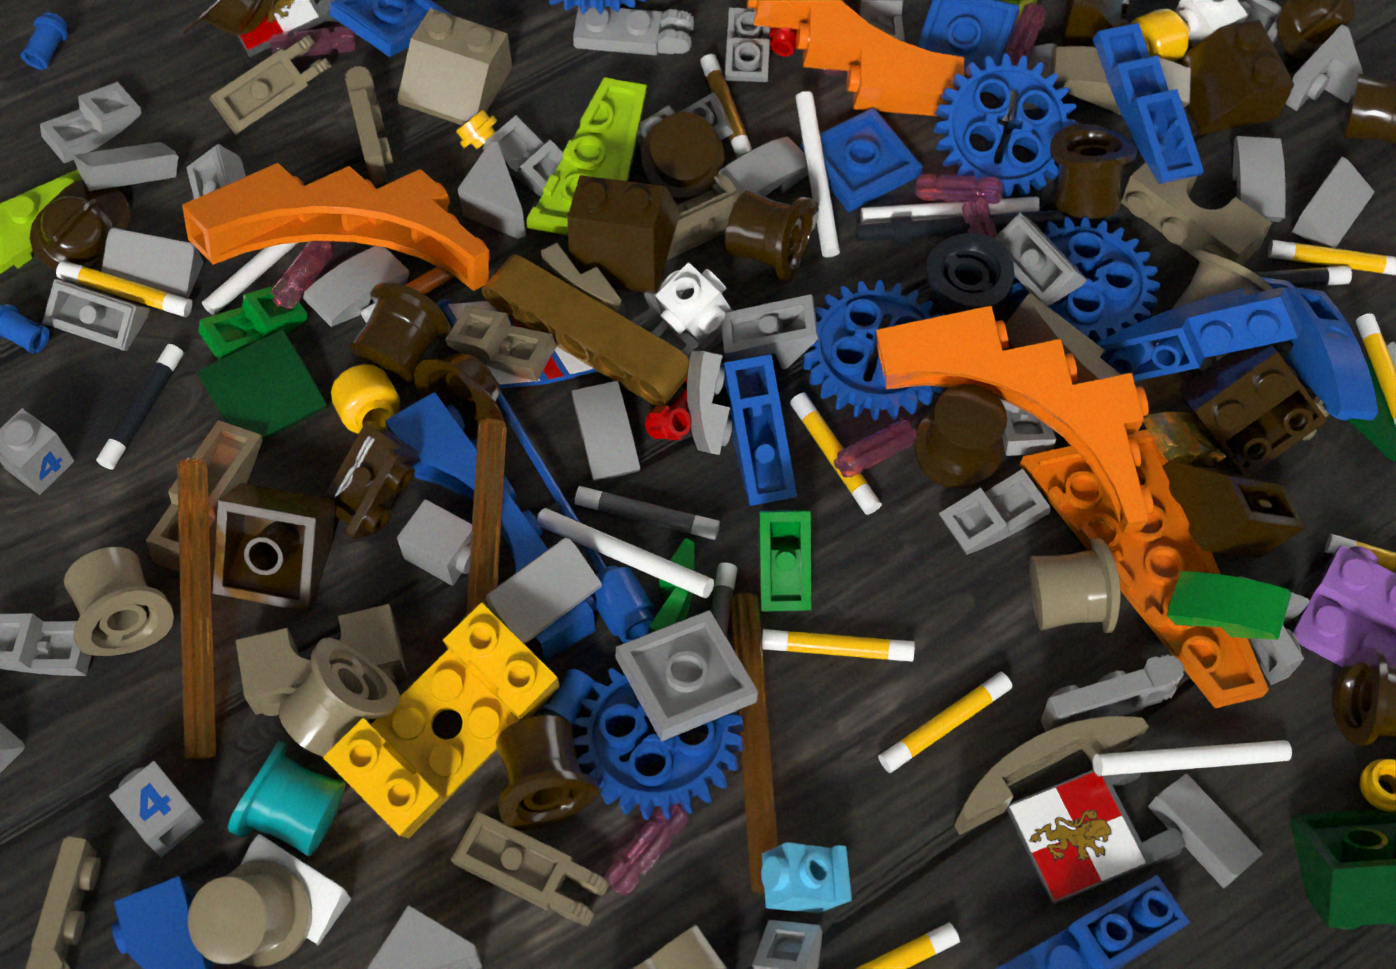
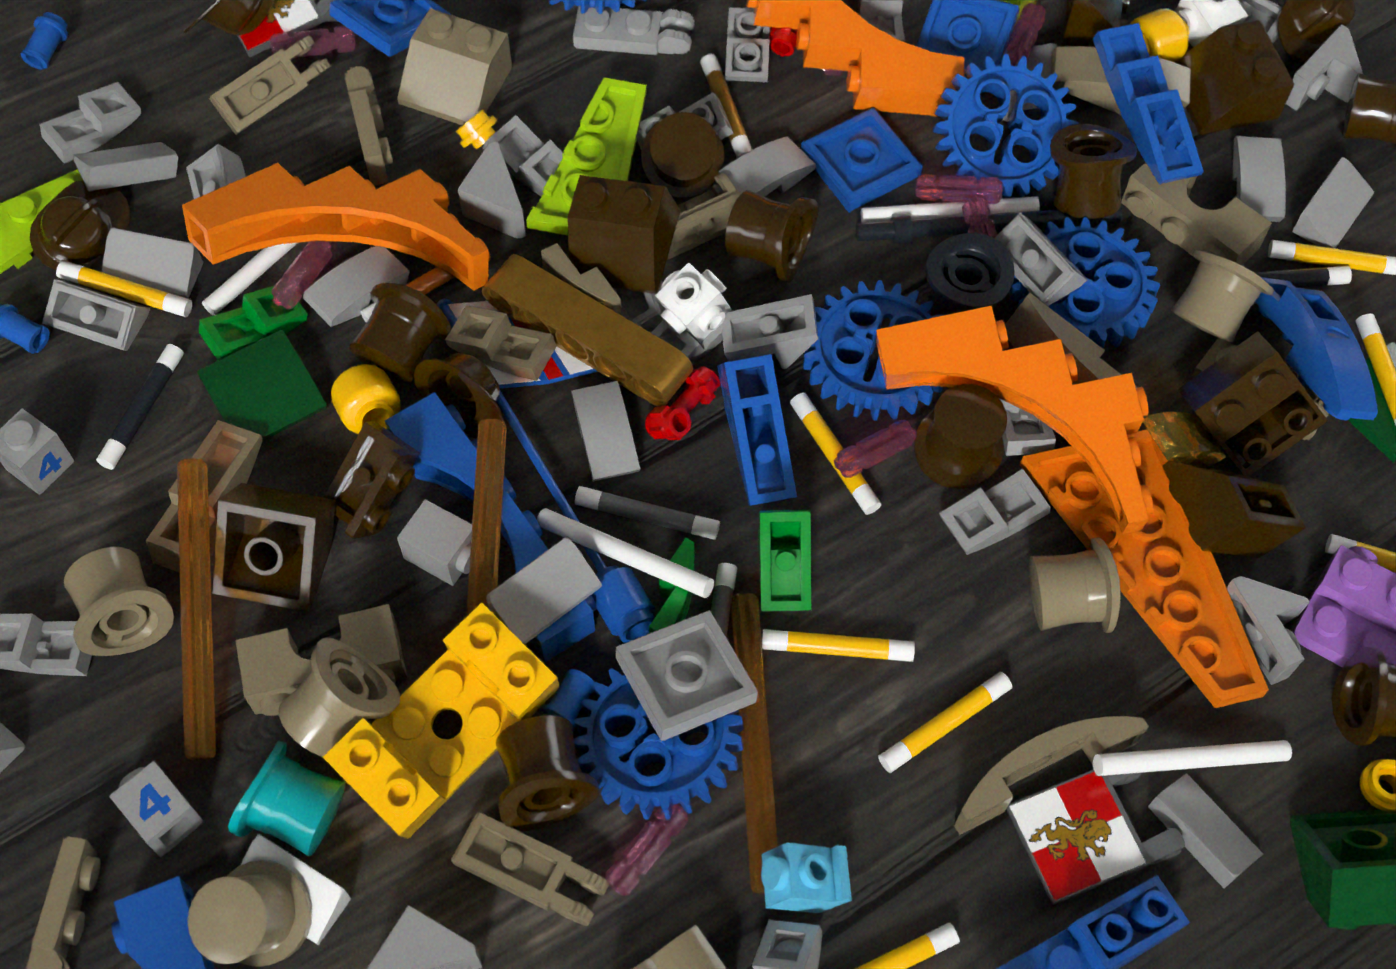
(709, 421): light grey slope -> none
(817, 173): white bar -> none
(1115, 693): light grey hinge -> none
(1201, 329): blue slope -> none
(1234, 603): green slope -> none

